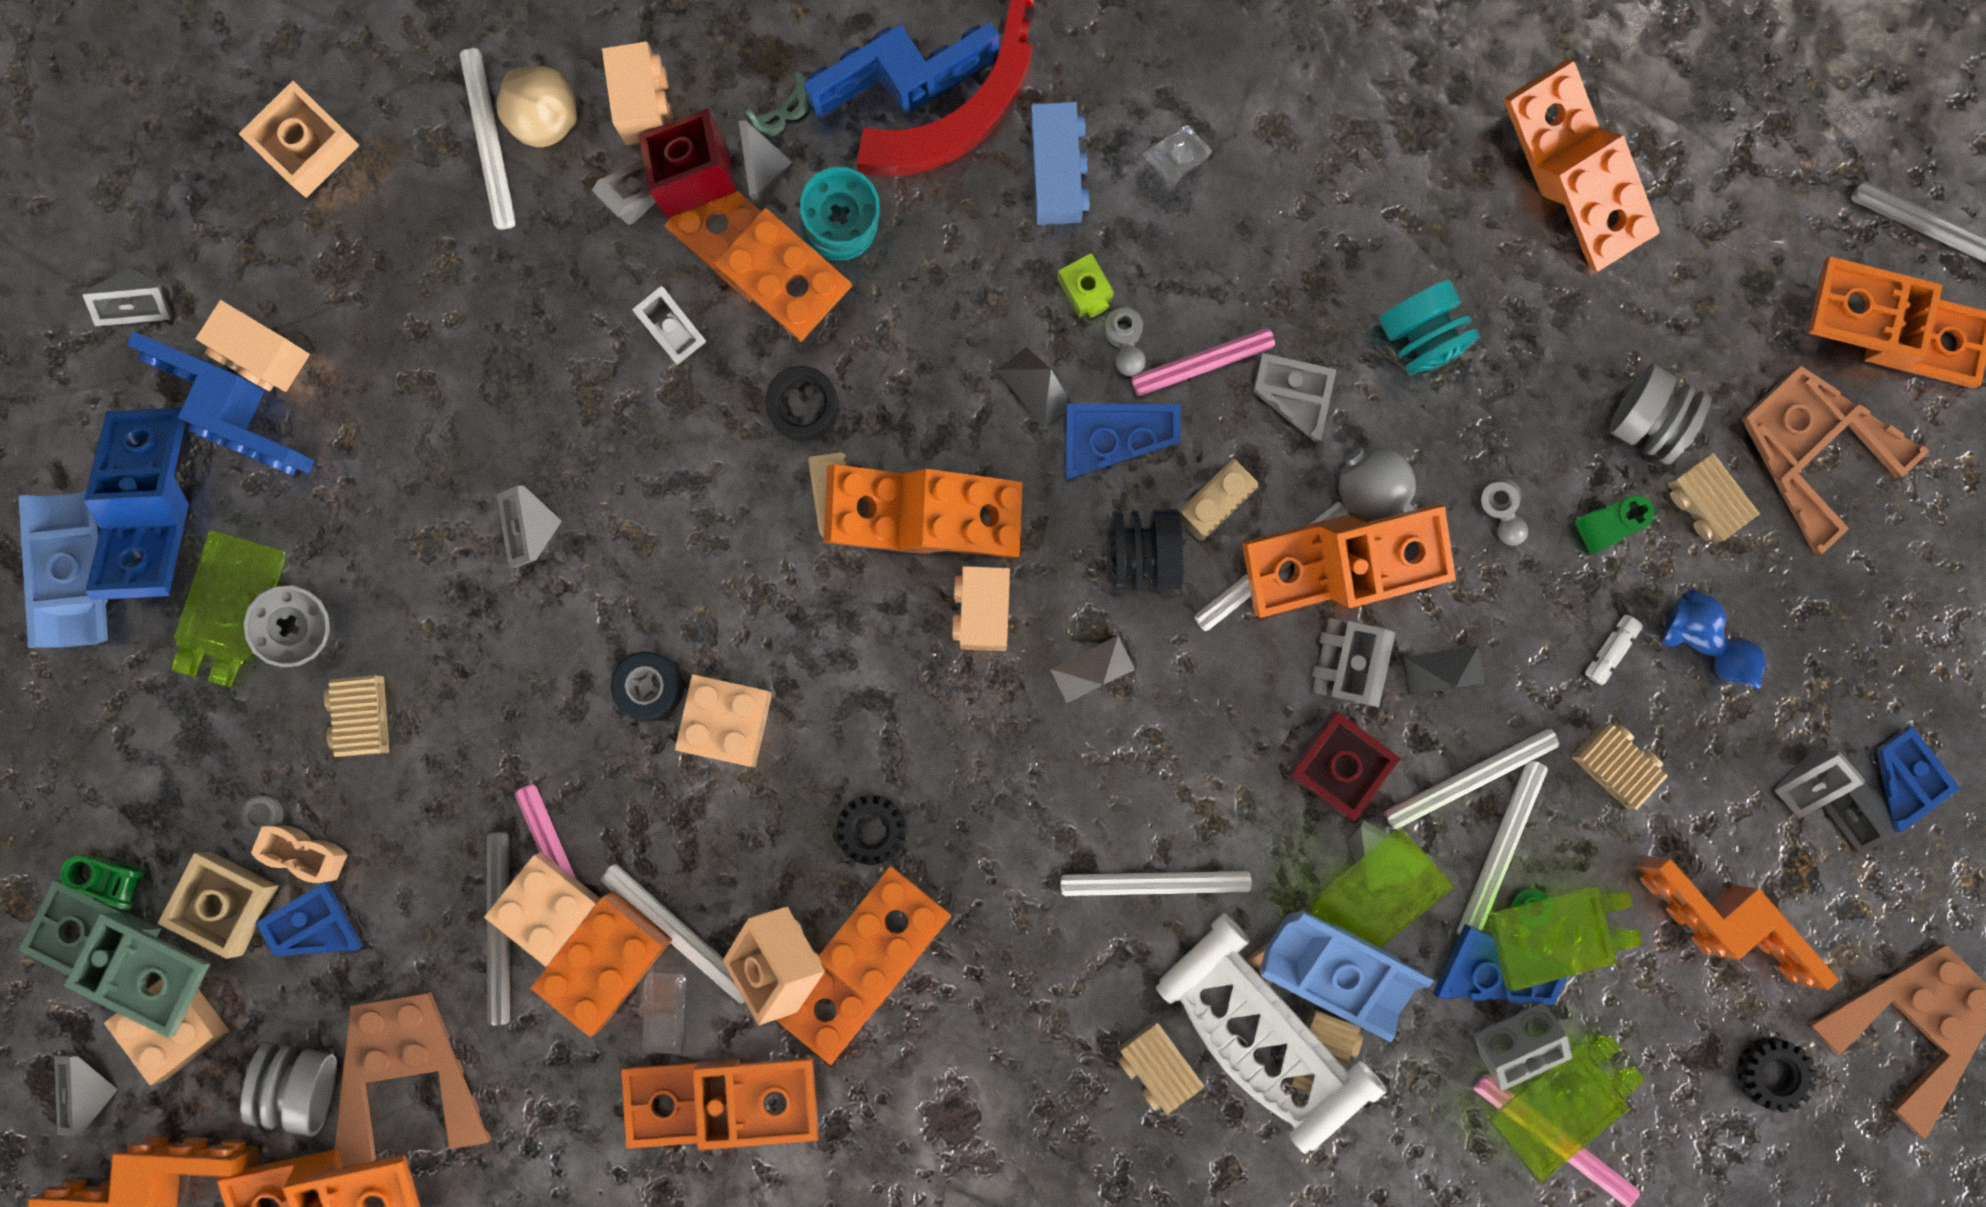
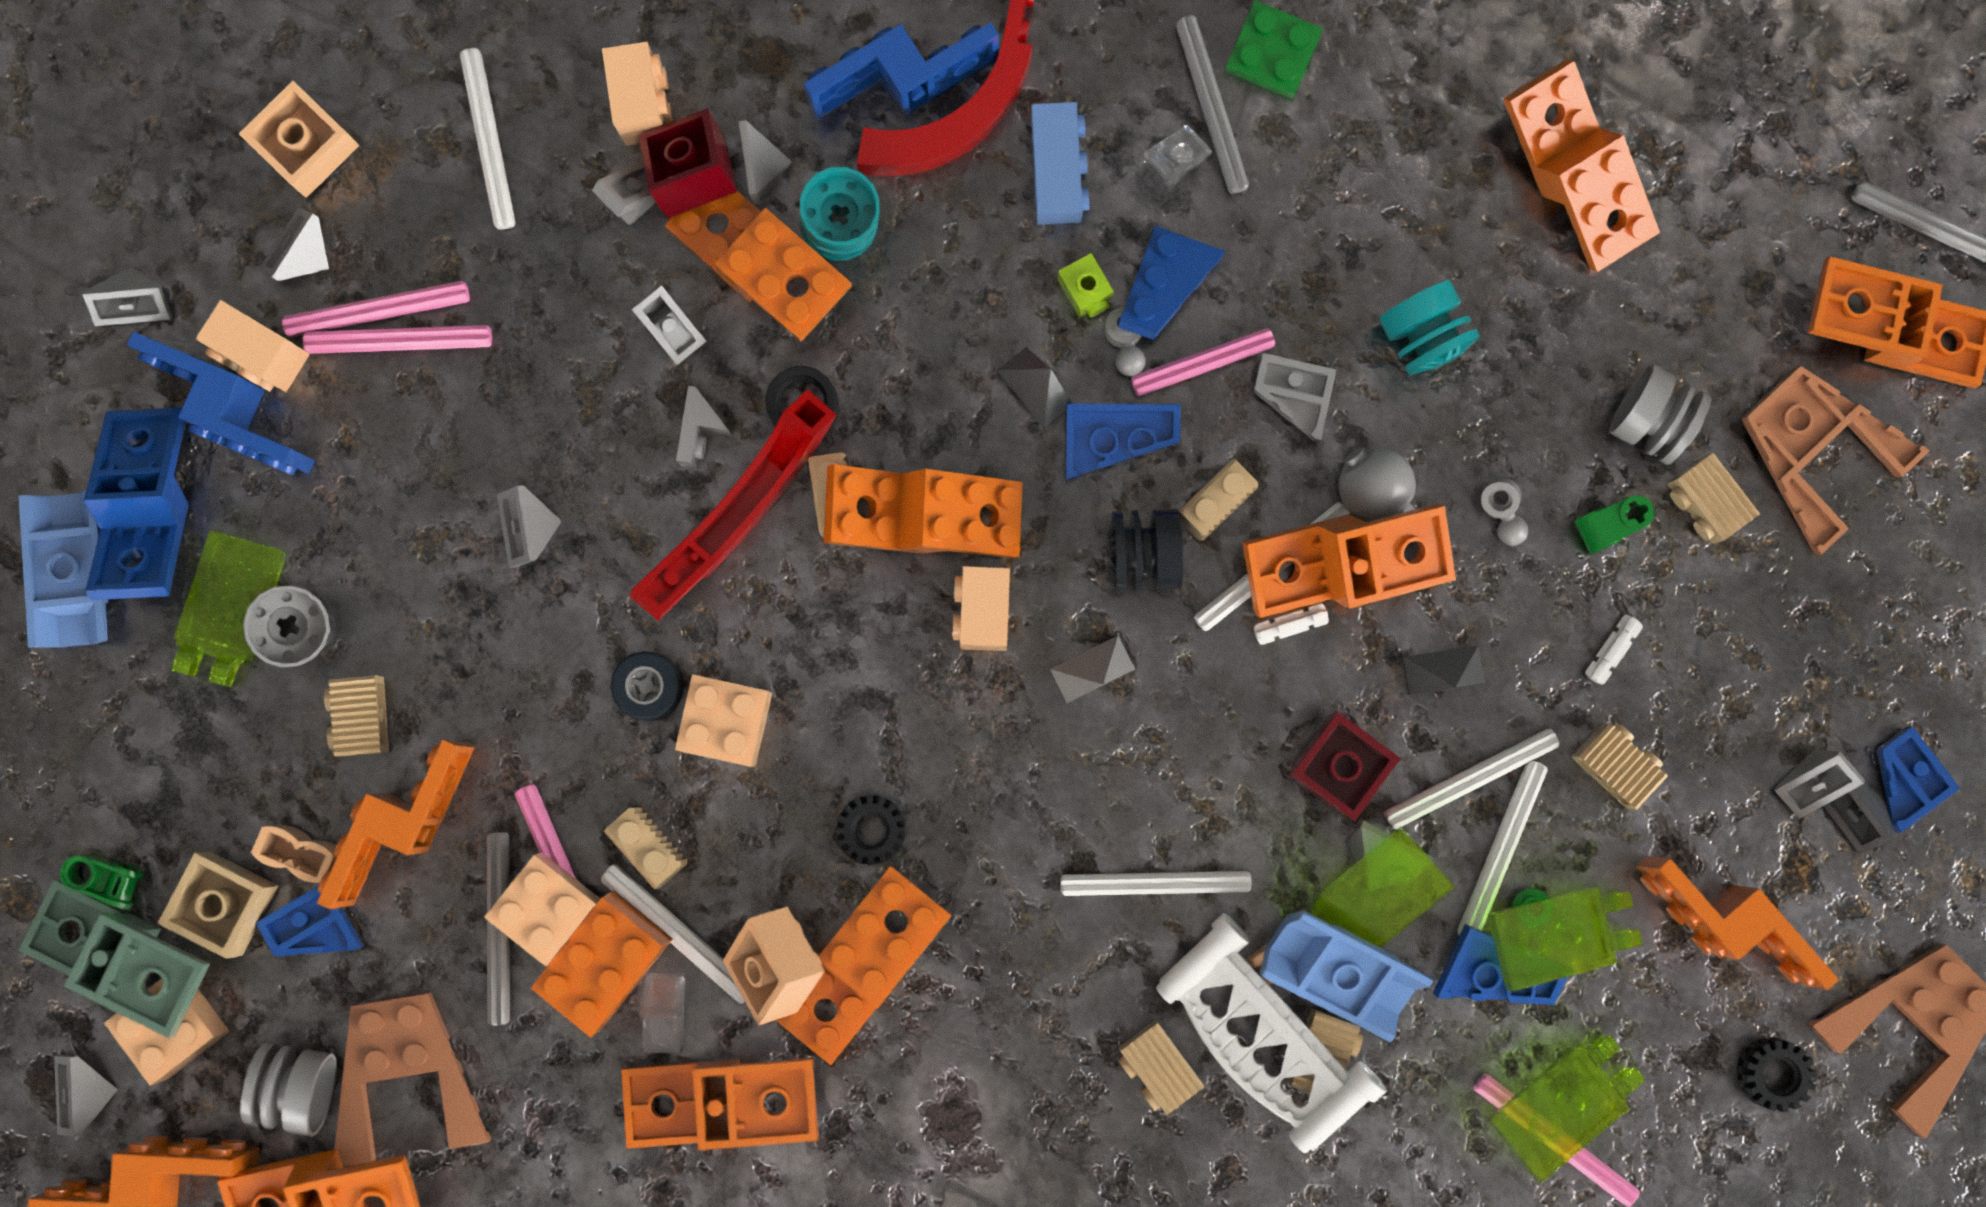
(261, 812): light grey tile -> none
(298, 249): none -> slope
(376, 308): none -> bright pink axle
(394, 823): none -> orange bracket
(397, 339): none -> bright pink axle
(537, 105): tan piece -> none
(645, 847): none -> tan brick
(697, 418): none -> light grey slope
(743, 507): none -> red arch
(797, 96): sand green cap -> none
(1165, 279): none -> blue wing
(1212, 104): none -> light grey axle
(1273, 49): none -> green plate
(1291, 623): none -> white axle
(1361, 662): light grey brick -> none
(1525, 1050): light grey brick -> none
(1701, 624): blue animal -> none

